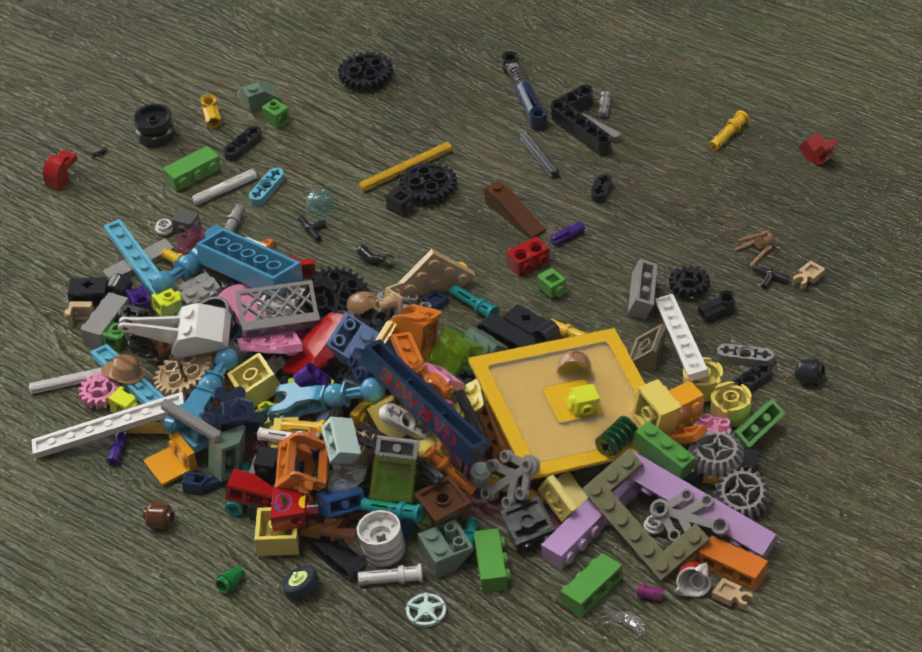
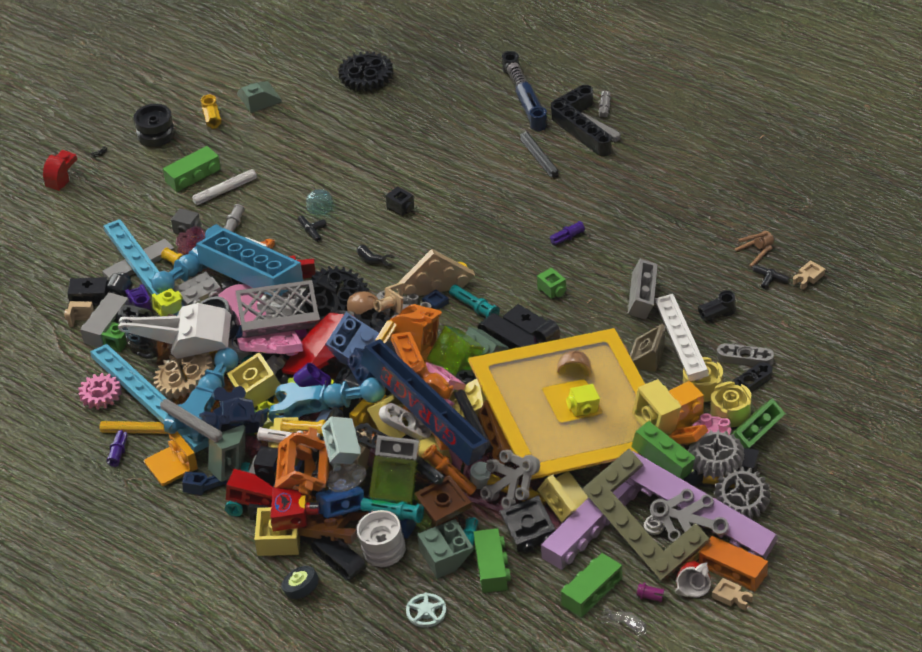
(62, 381): white axle -> none
(102, 427): white plate -> none
(121, 400): neon yellow brick -> none
(123, 369): medium nougat piece -> none
(158, 515): reddish brown head -> none
(164, 227): white plate -> none
(228, 580): green cone -> none
(234, 150): black beam -> none
(260, 195): medium azure beam -> none
(275, 113): bright green brick -> none
(398, 169): yellow axle -> none
(400, 575): white pin -> none
(429, 182): black gear -> none
(509, 207): reddish brown slope -> none
(527, 256): red brick -> none
(567, 330): yellow pin -> none
(598, 187): black beam -> none
(616, 436): dark green piece -> none
(689, 281): black gear -> none
(733, 126): yellow pin -> none
(810, 371): black head -> none
(818, 150): red brick -> none

